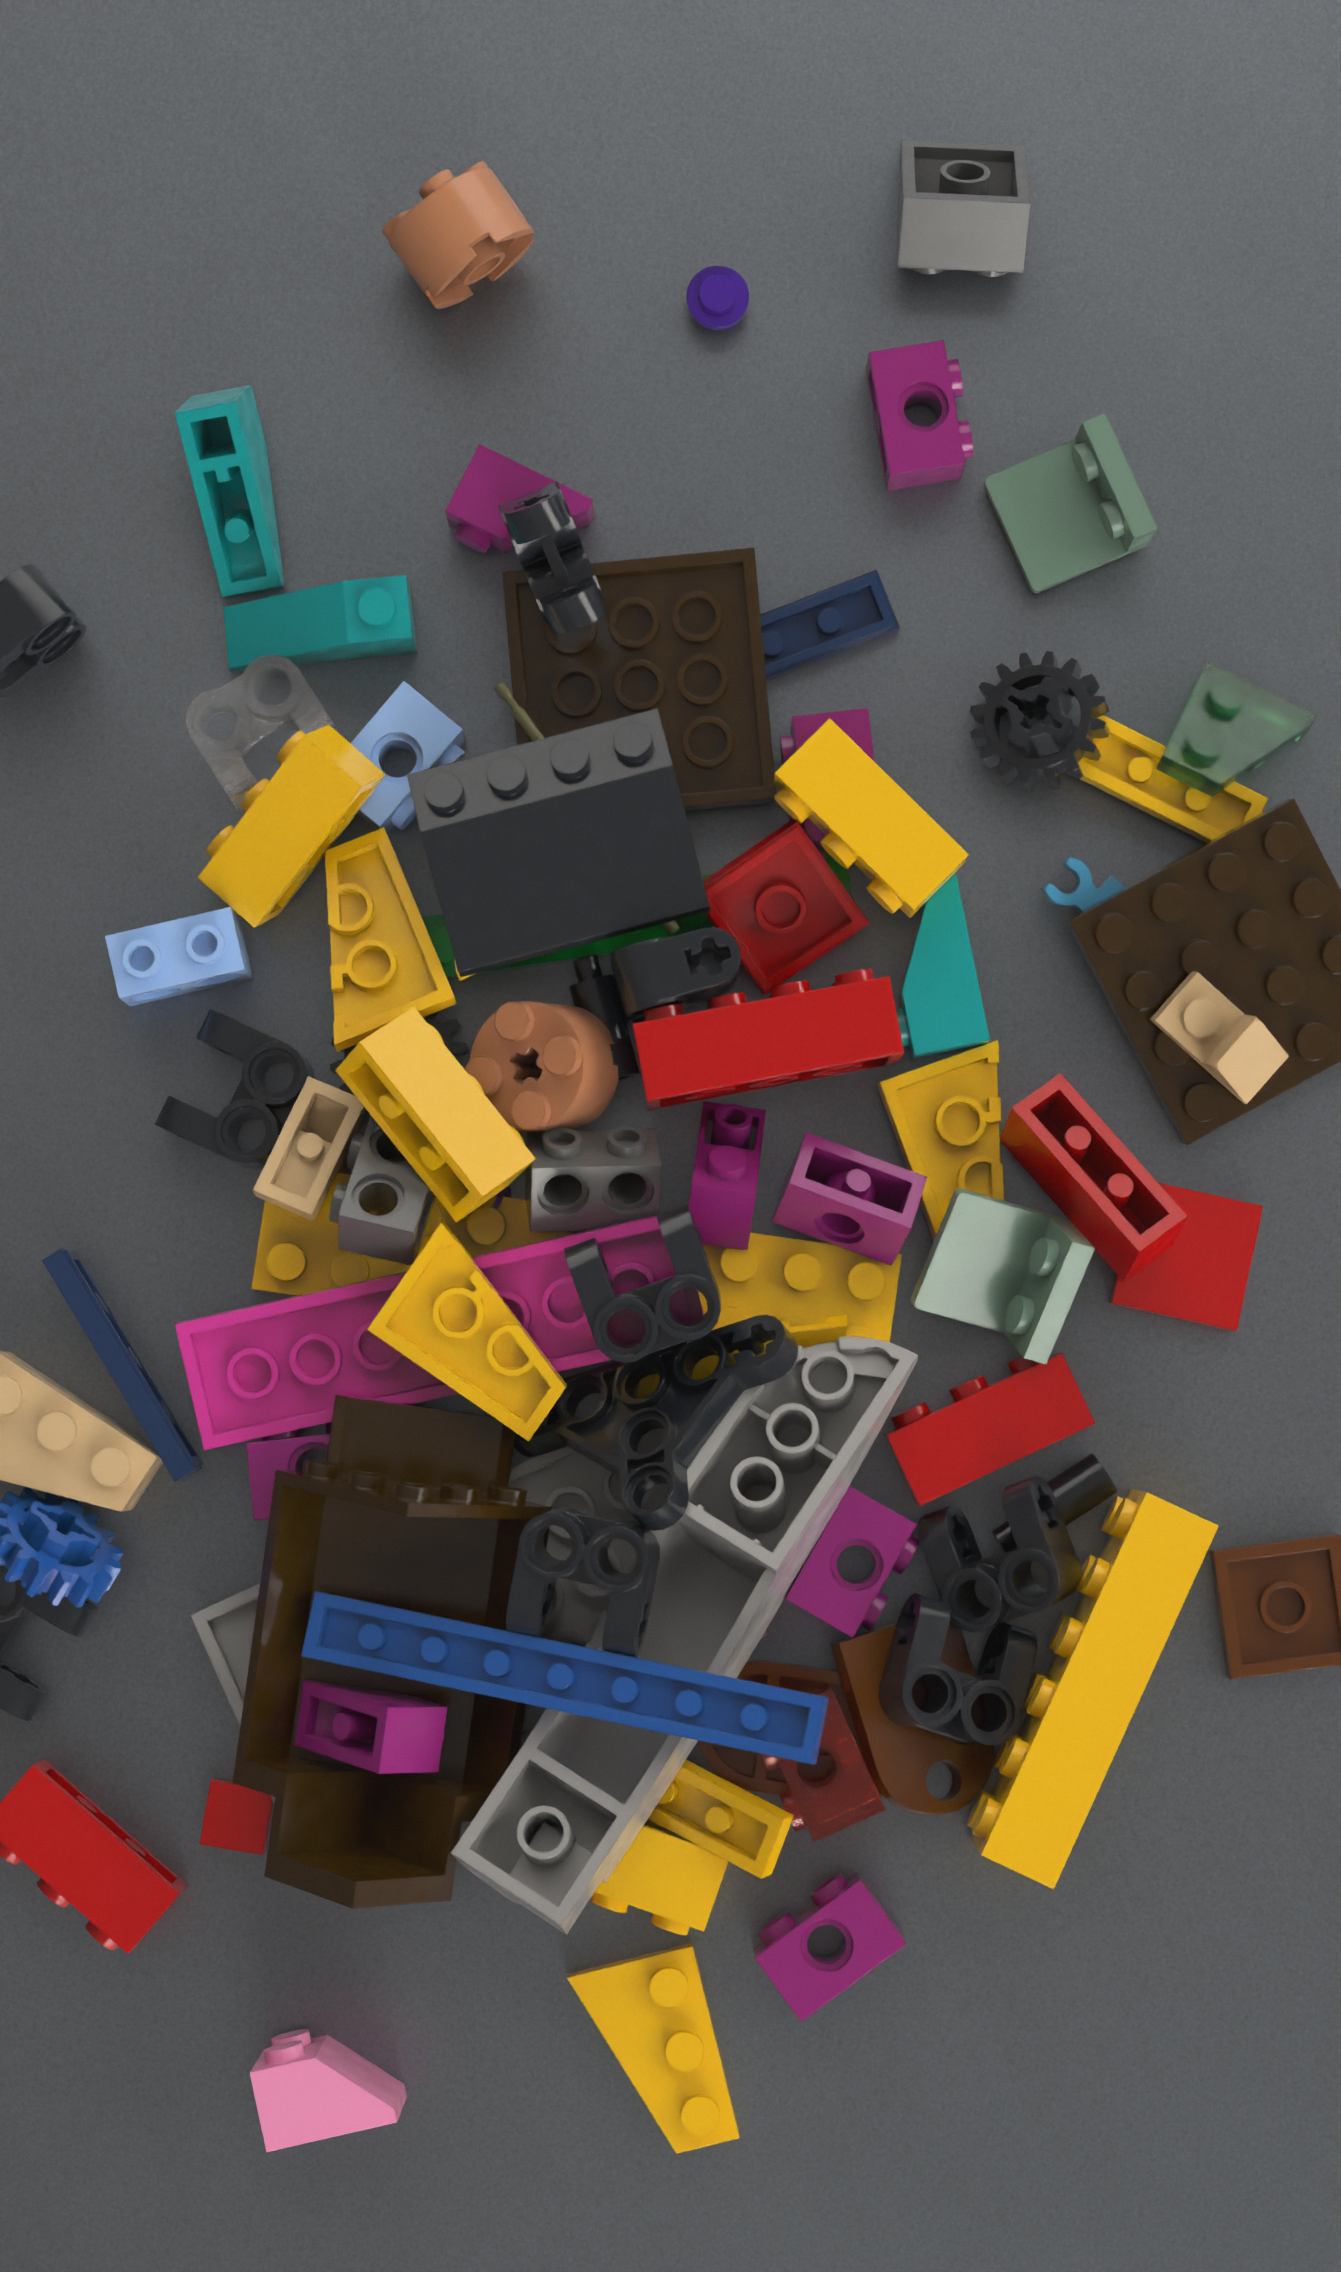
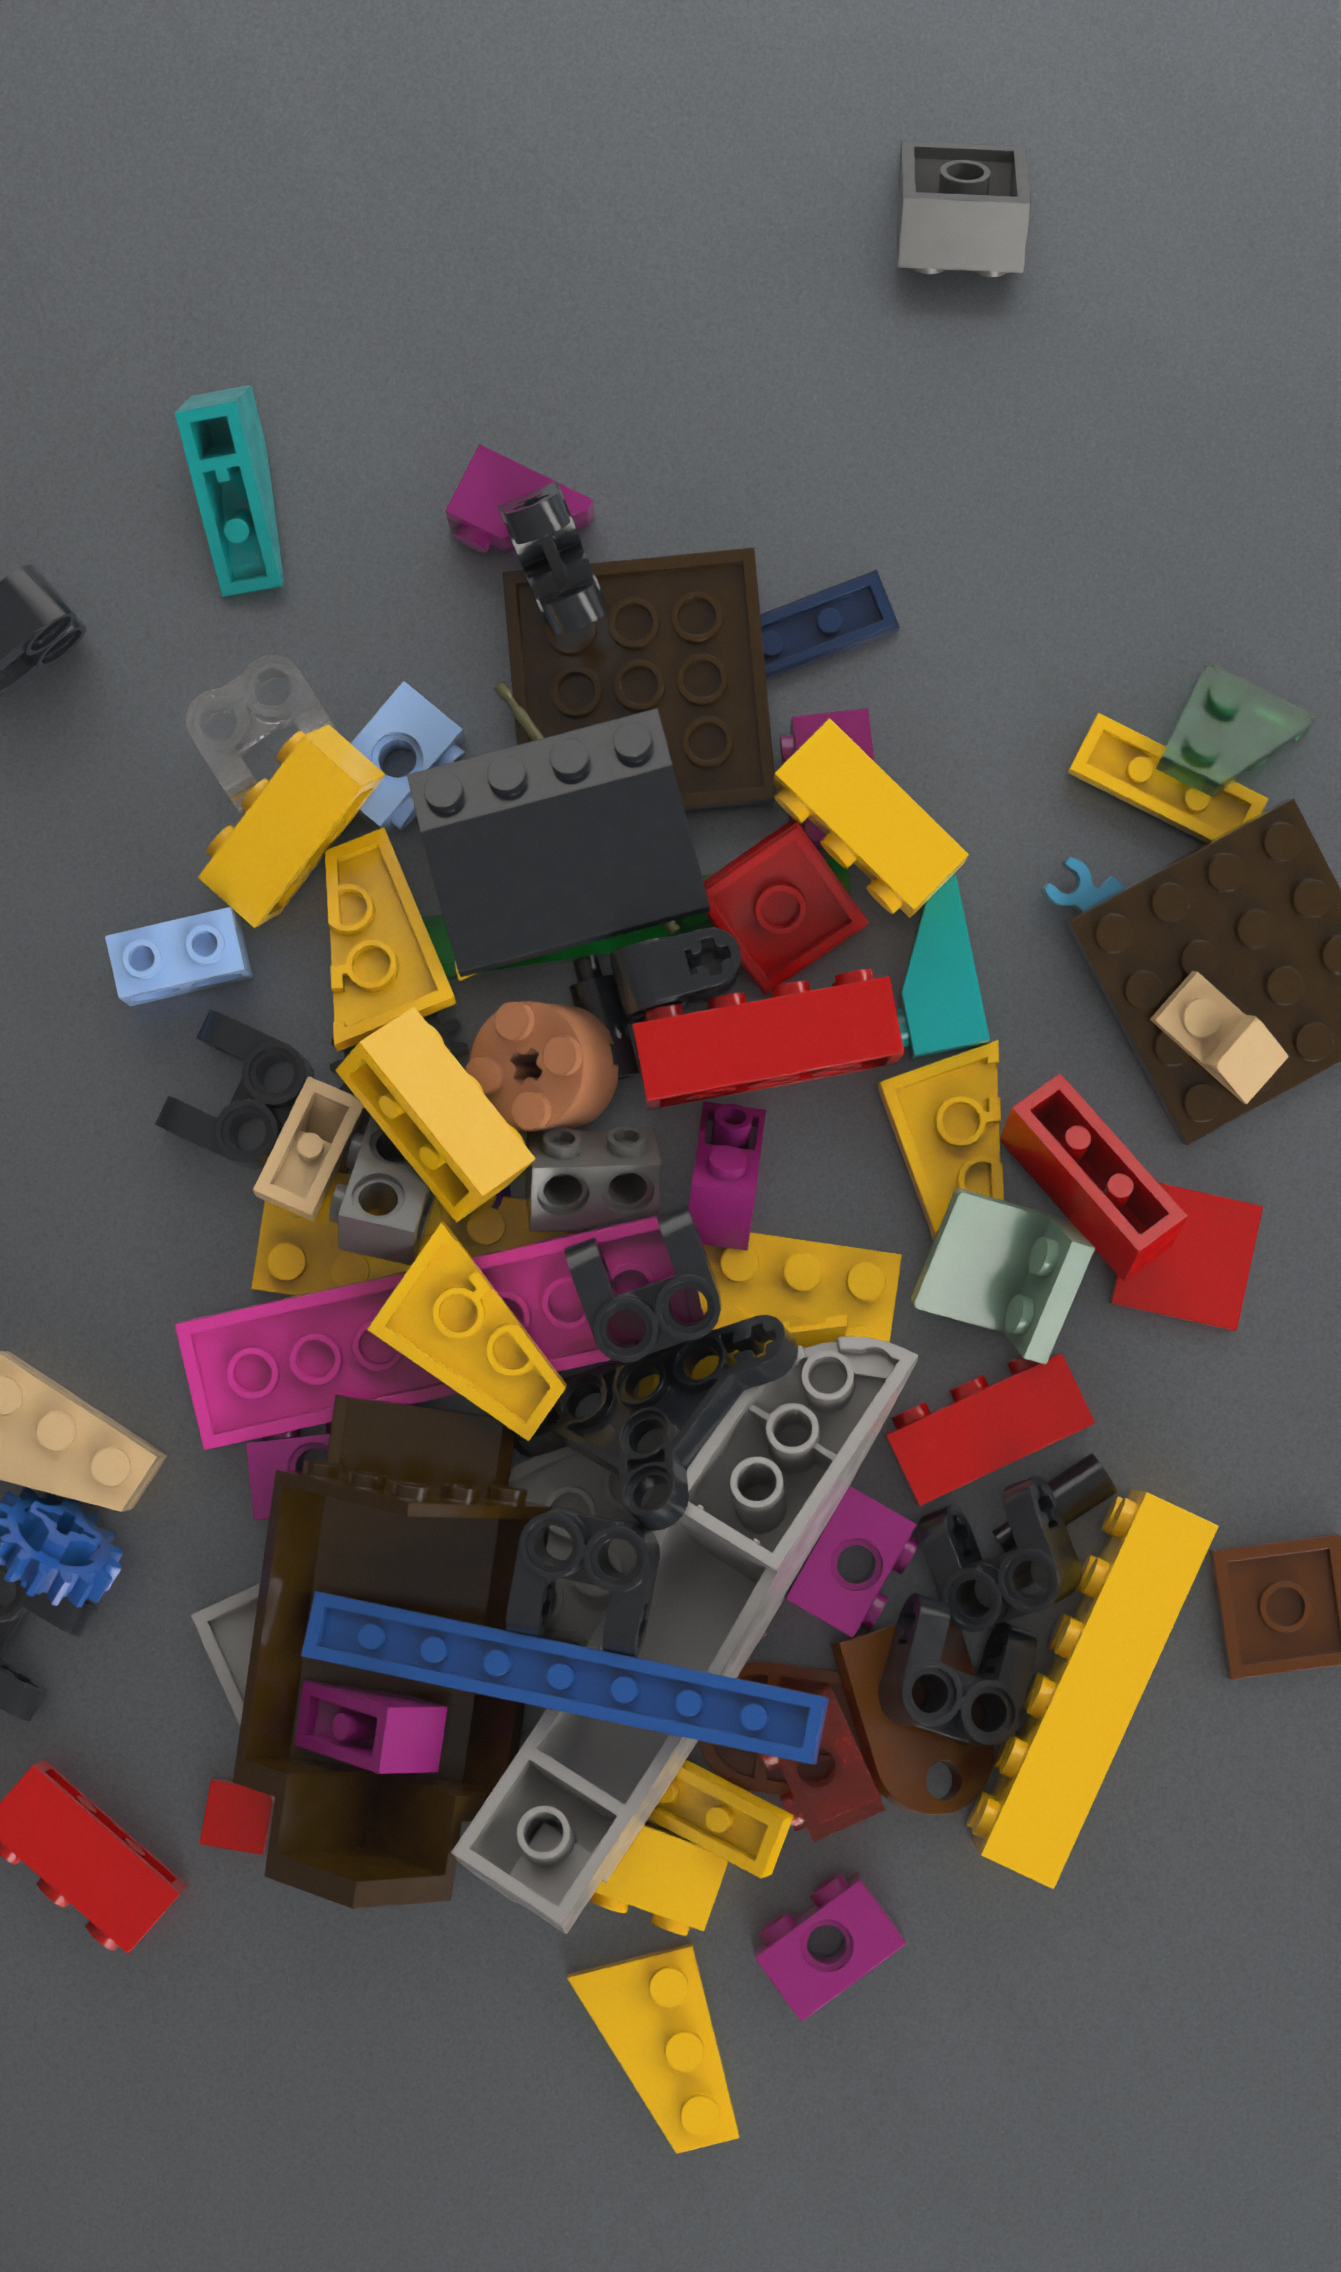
(123, 1364): dark blue tile -> none
(320, 2091): bright pink slope -> none
(324, 623): teal slope -> none
(459, 234): nougat brick -> none
(717, 297): dark purple plate -> none
(849, 1199): magenta brick -> none
(910, 452): magenta brick -> none
(1028, 744): black gear -> none
(1071, 507): sand green bracket -> none

